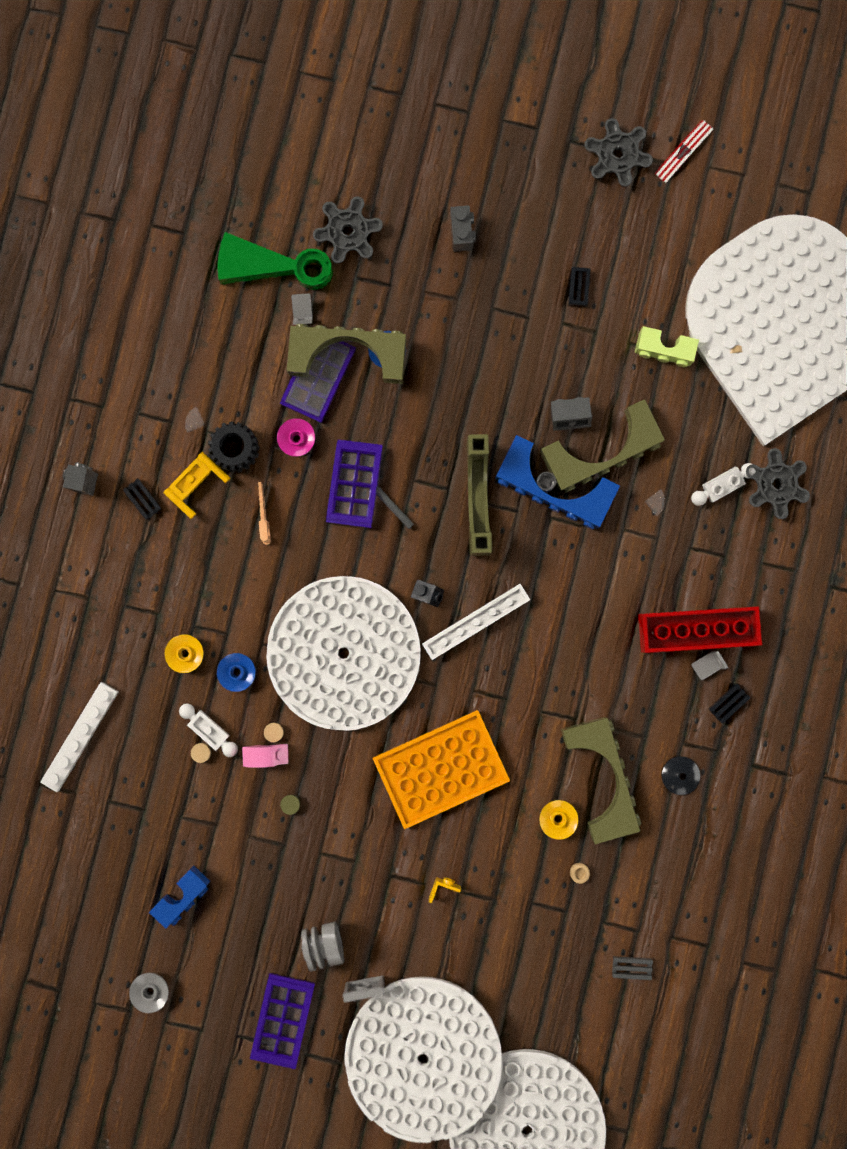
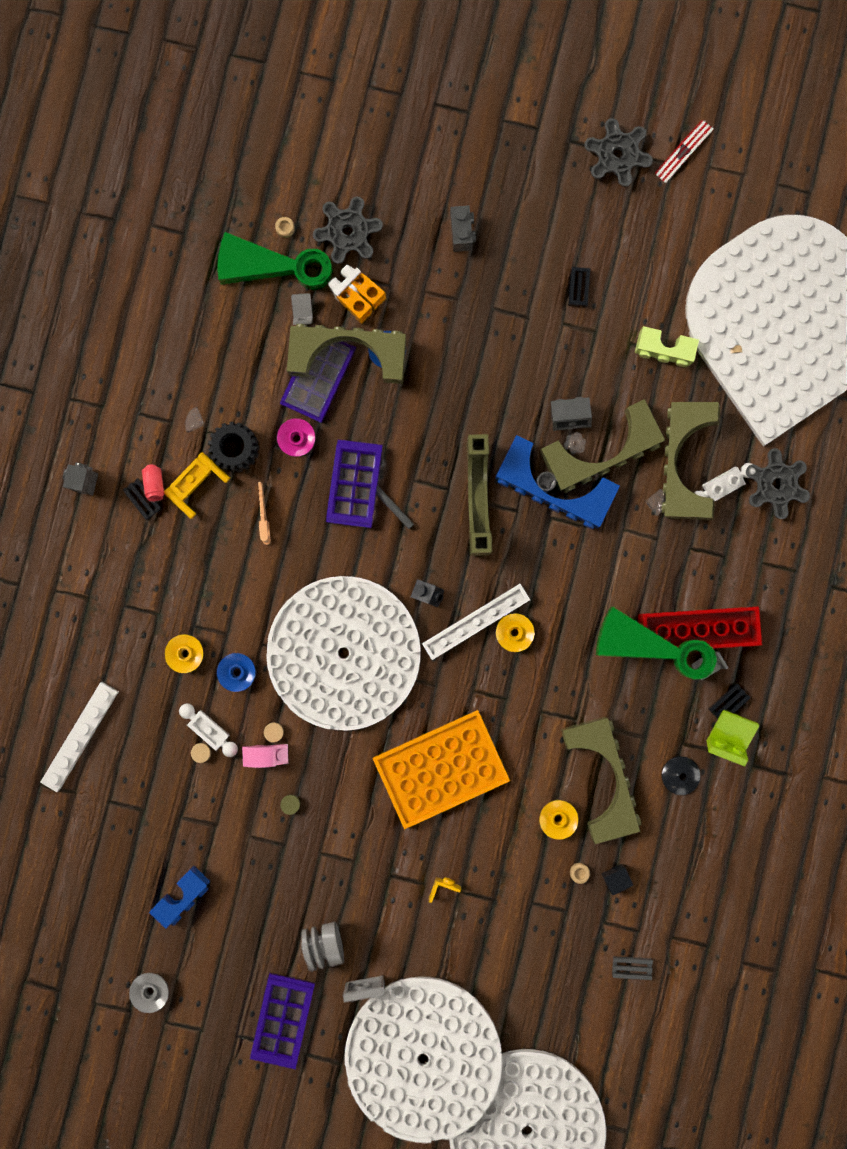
(153, 483): none -> coral head
(284, 227): none -> tan tile
(357, 293): none -> light orange hips
(524, 628): none -> yellow dish
(580, 442): none -> clear plant
(617, 879): none -> black panel
(628, 638): none -> green piece
(684, 421): none -> olive arch
(731, 737): none -> lime bracket

